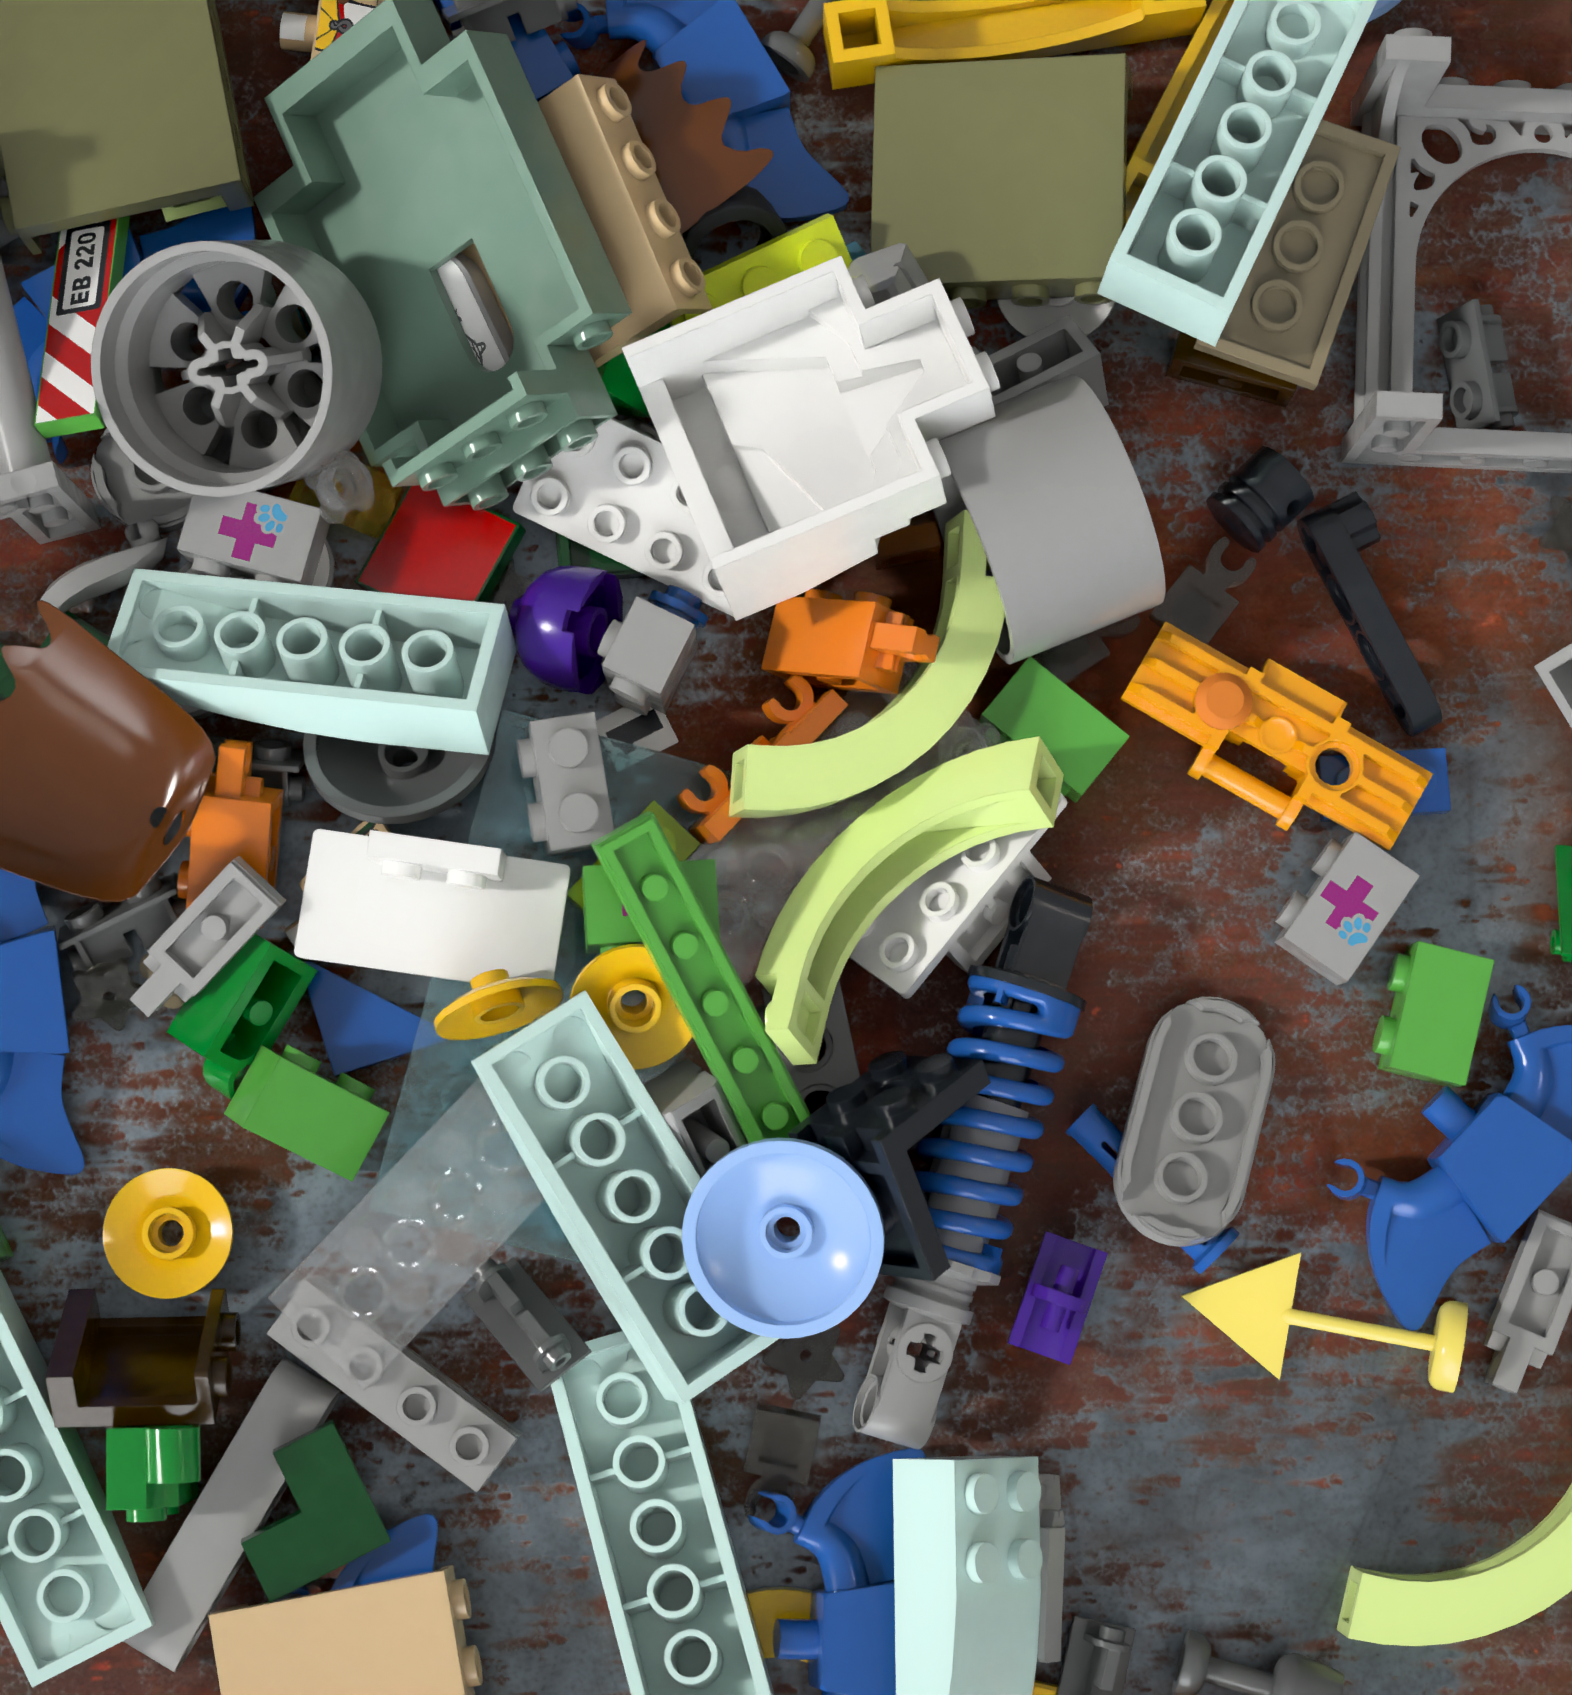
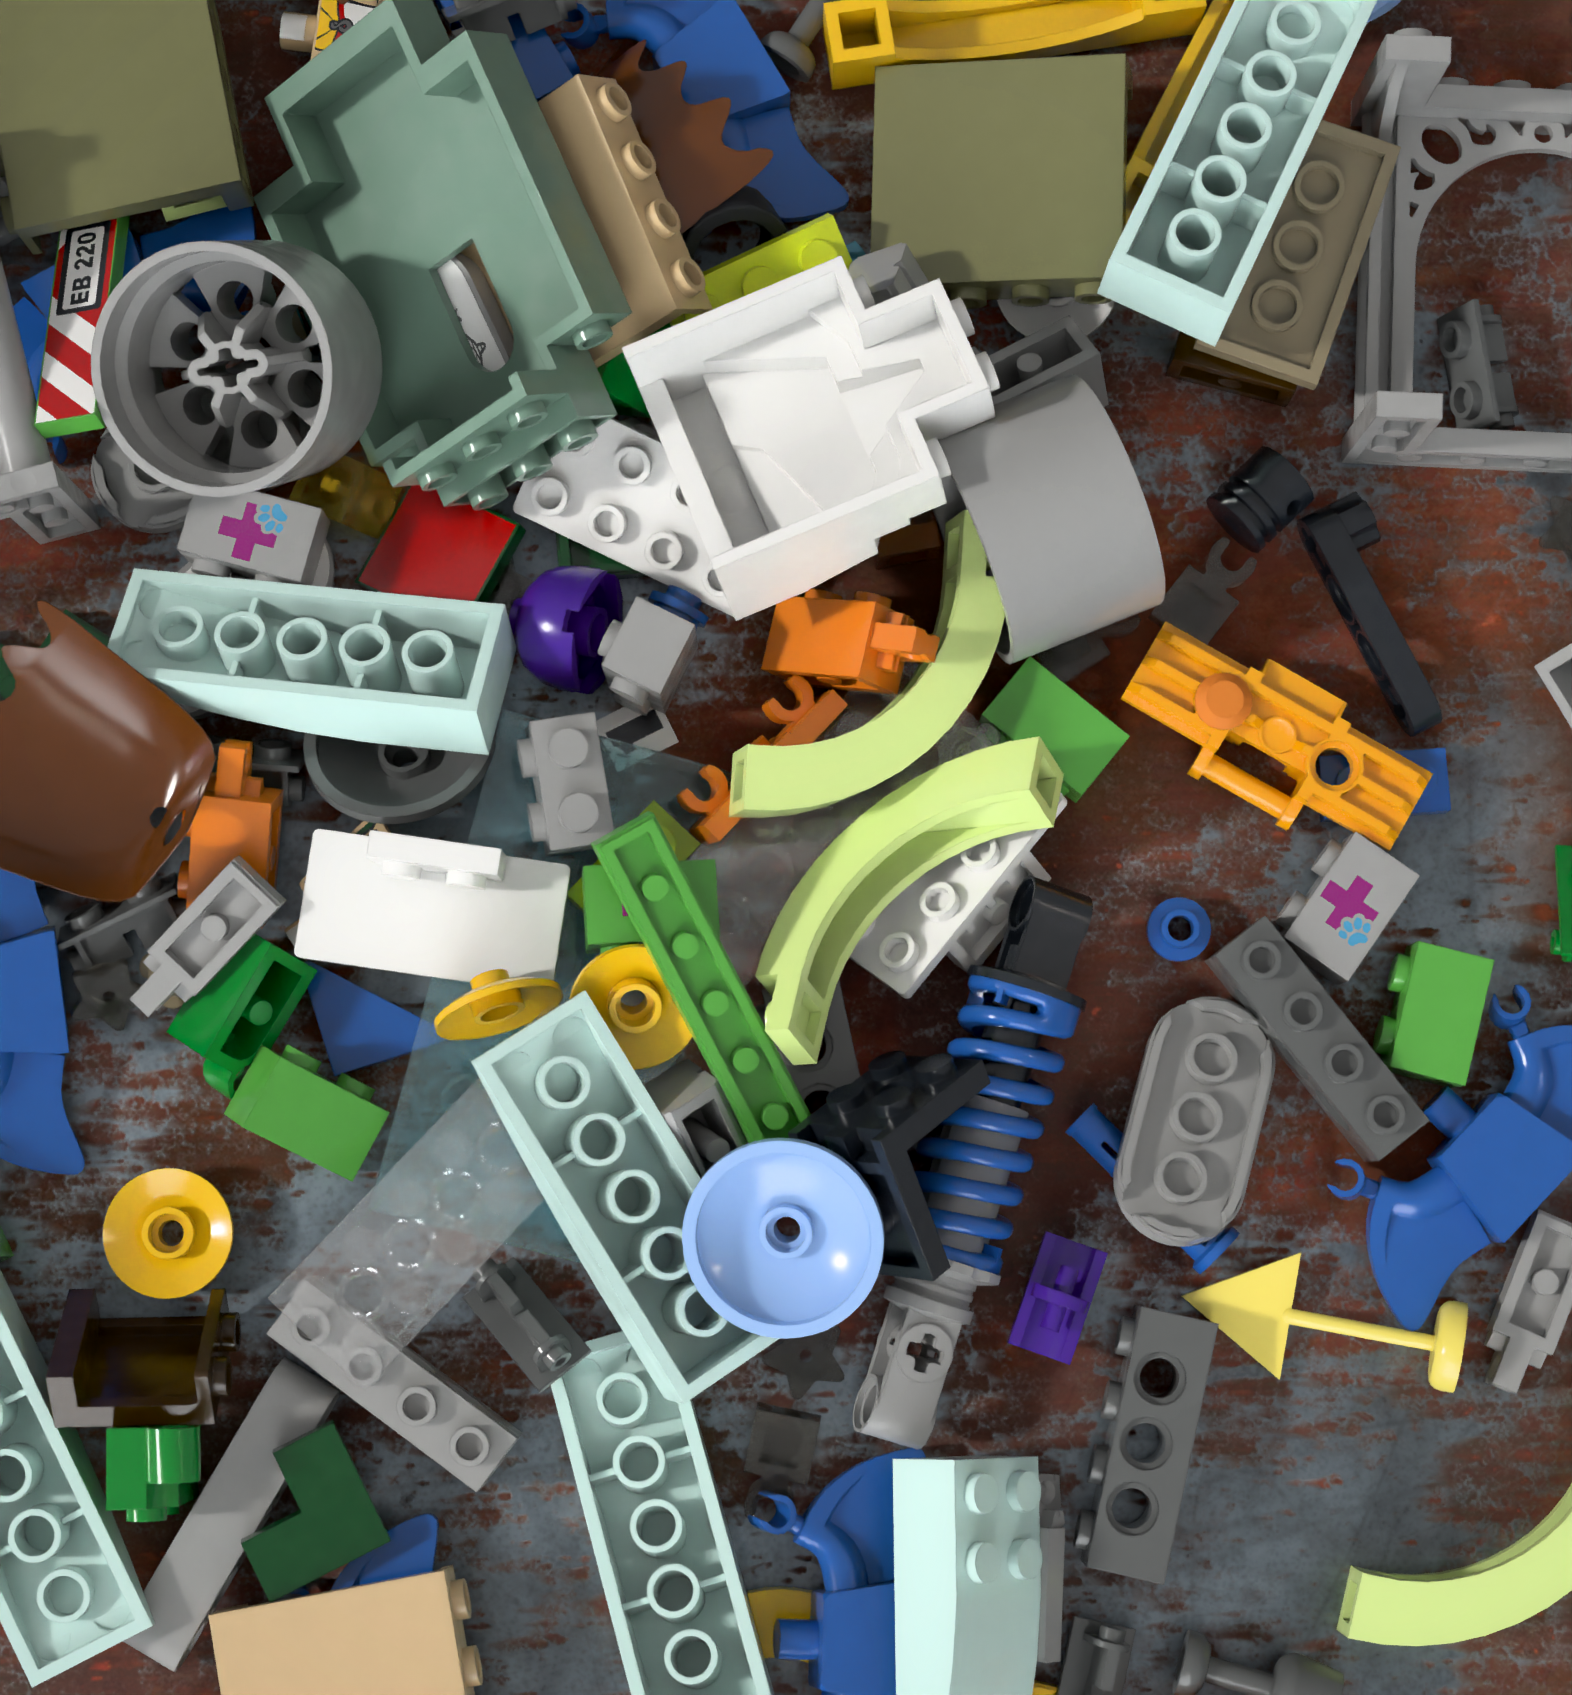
(108, 571): light grey arm -> none
(356, 483): clear plate -> none
(1145, 1545): none -> dark grey brick
(1166, 945): none -> blue plate
(1317, 1041): none -> dark grey brick

